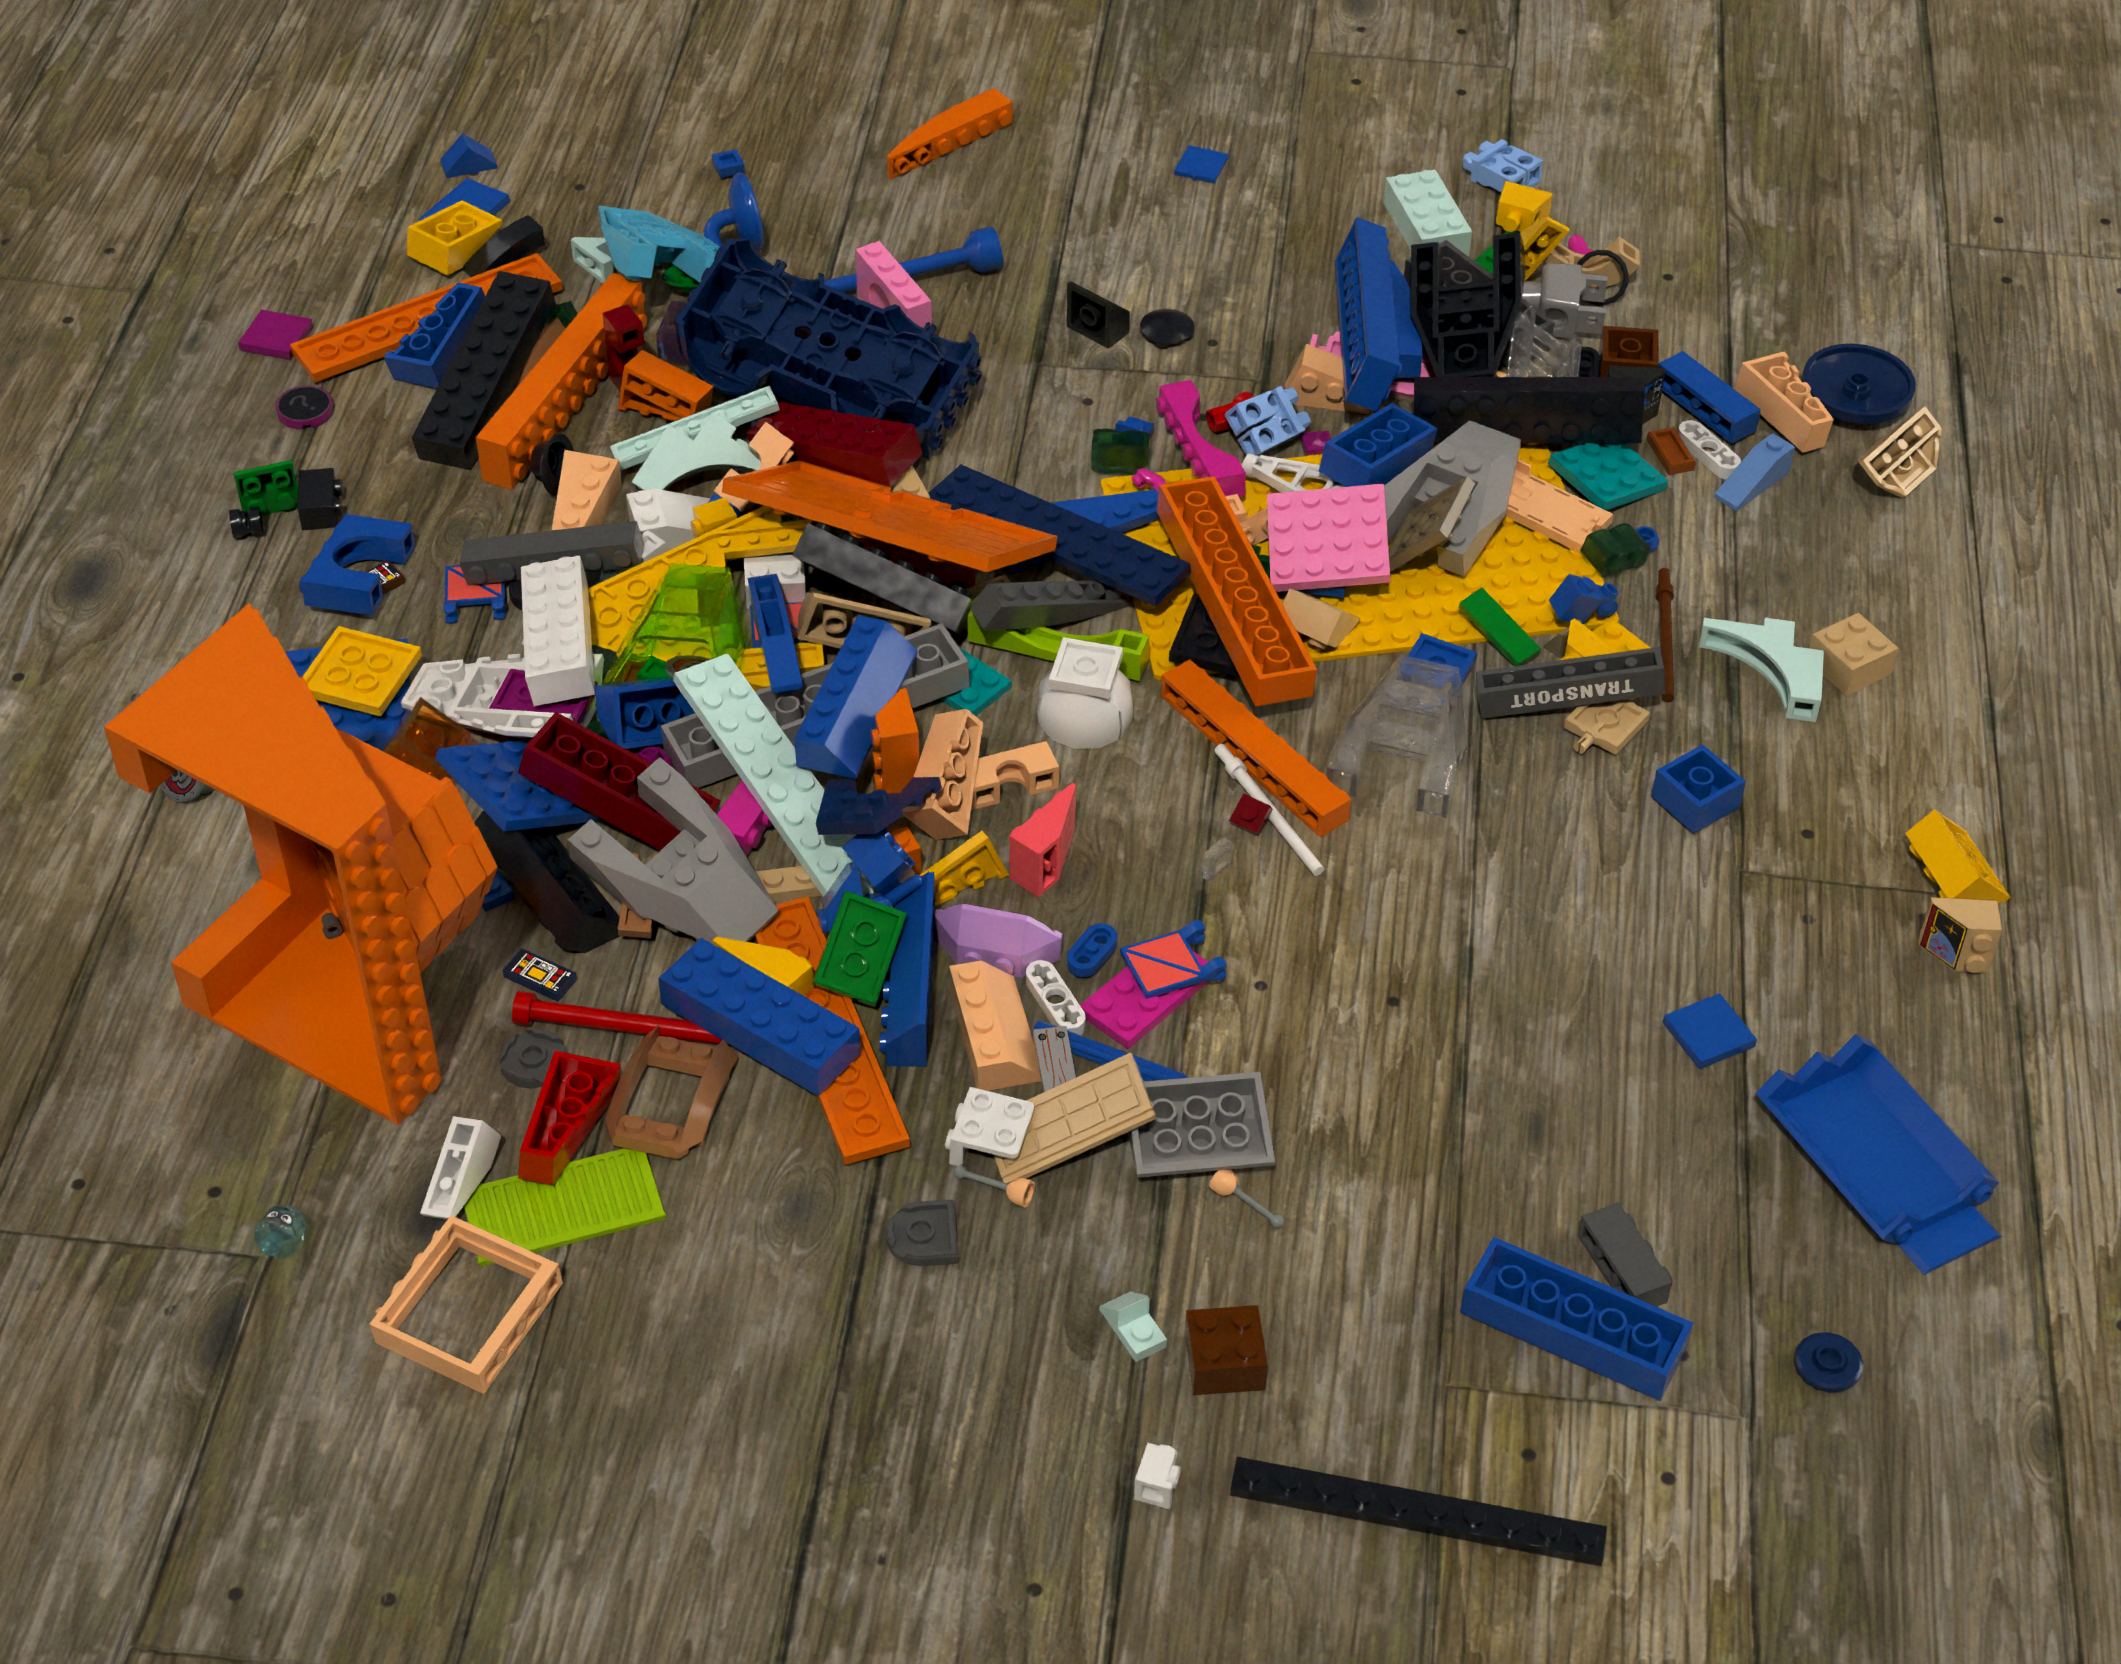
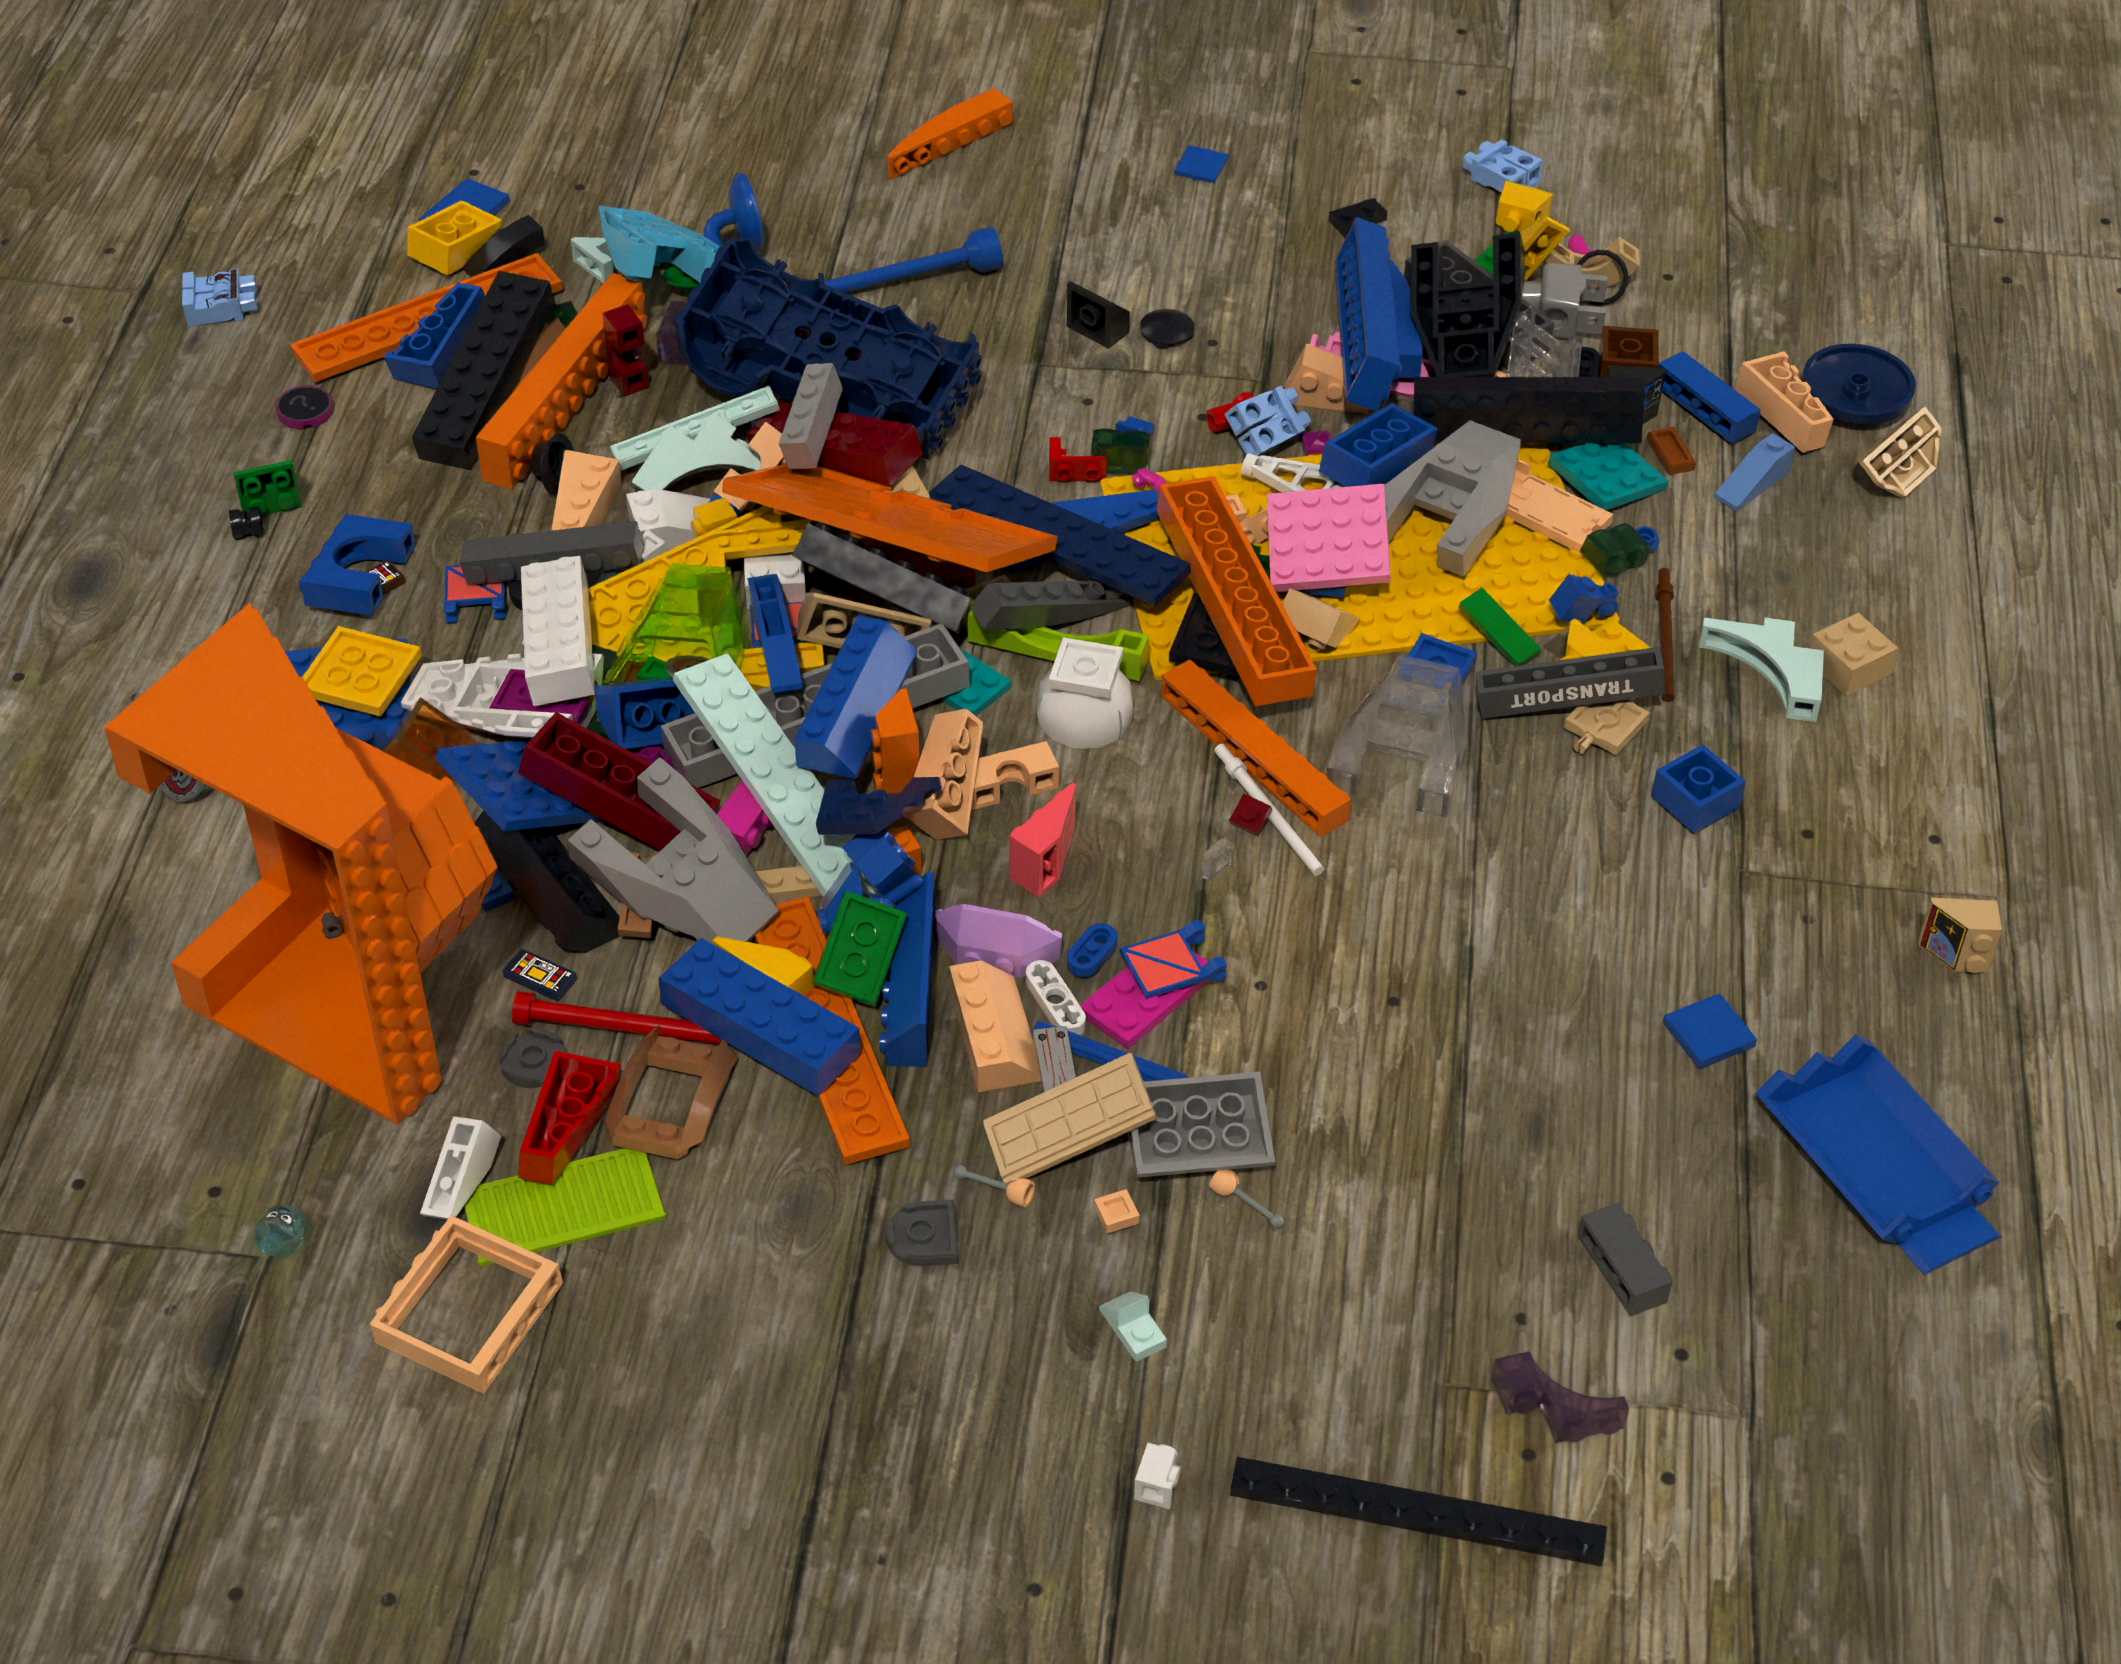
(217, 297): none -> light blue hips
(273, 333): magenta tile -> none
(319, 498): black brick -> none
(467, 157): blue slope -> none
(662, 389): orange wedge -> none
(728, 163): blue plate -> none
(810, 416): none -> light grey brick
(886, 283): bright pink arch -> none
(966, 868): yellow wing -> none
(989, 1125): white bracket -> none
(1074, 467): none -> red bracket
(1116, 1211): none -> light nougat plate
(1181, 412): dark pink arch -> none
(1225, 1350): reddish brown brick -> none
(1368, 210): none -> black plate
(1426, 210): light aqua brick -> none
(1429, 524): dark tan plate -> none
(1569, 1415): none -> arch
(1576, 1318): blue brick -> none
(1696, 436): white beam -> none
(1828, 1362): dark blue wheel -> none
(1954, 860): yellow slope -> none

